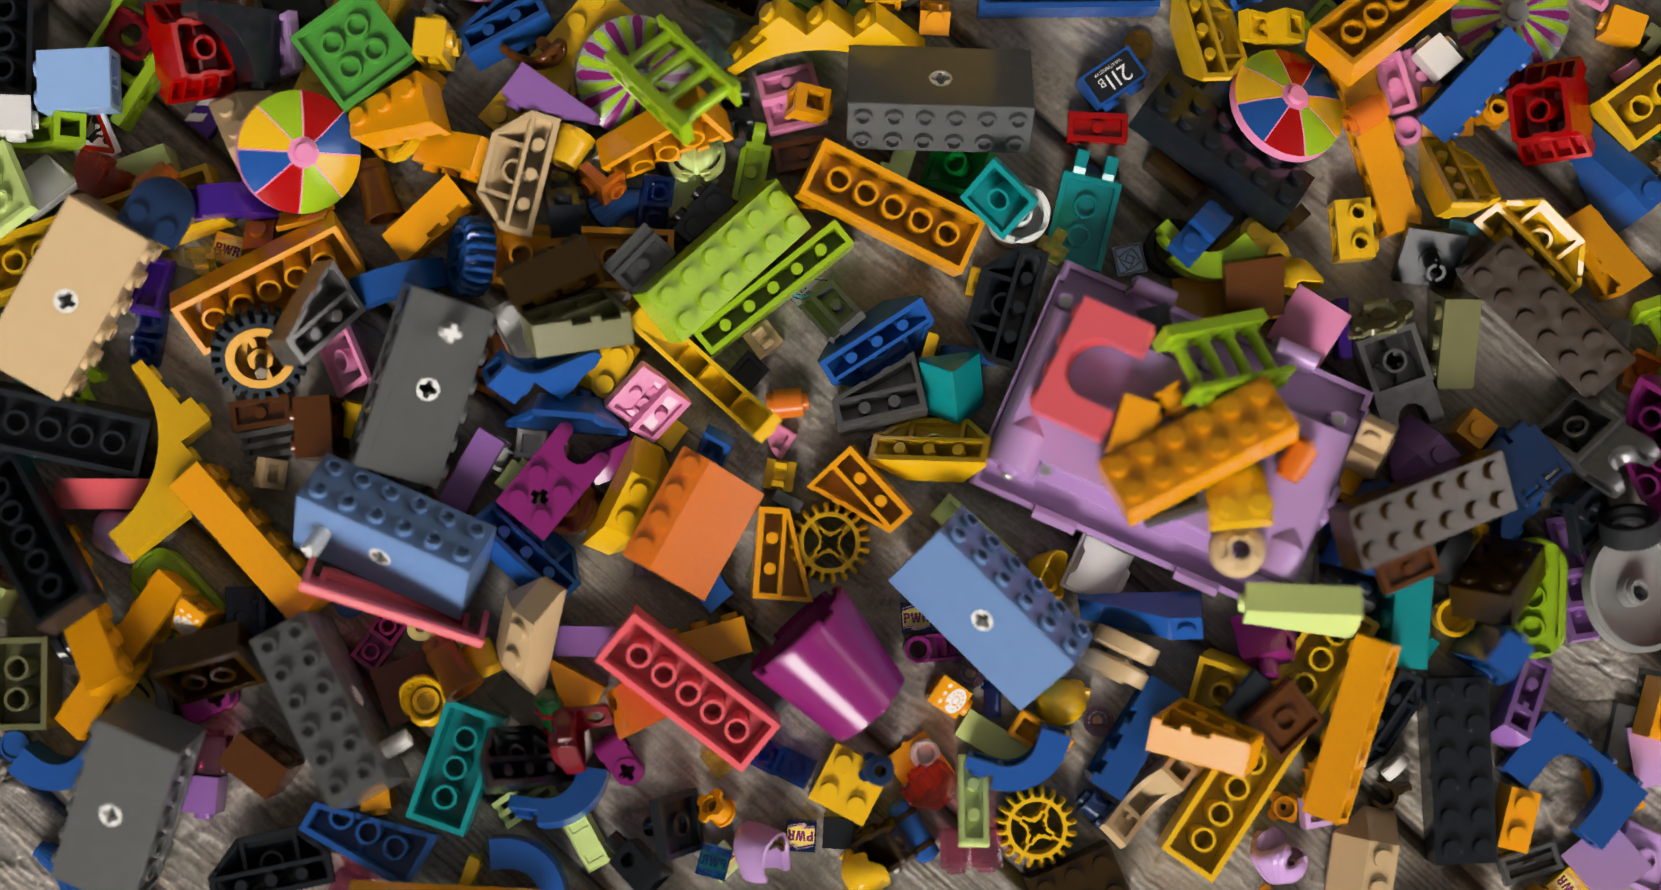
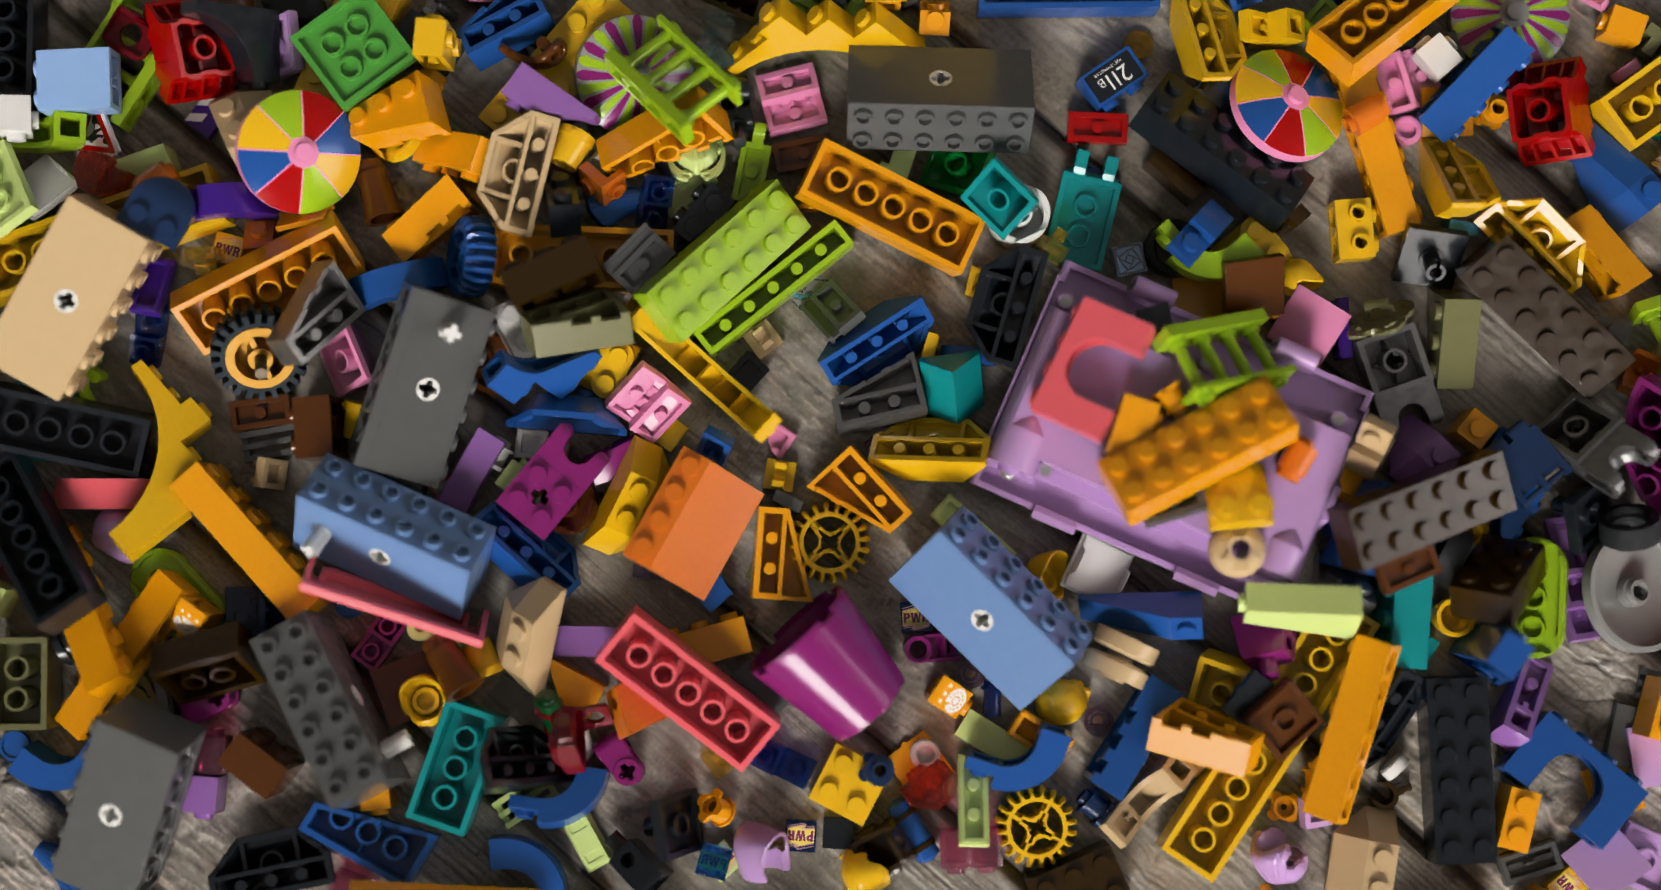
(472, 869): yellow tile -> none
(788, 402): orange brick -> none
(815, 96): light orange brick -> none

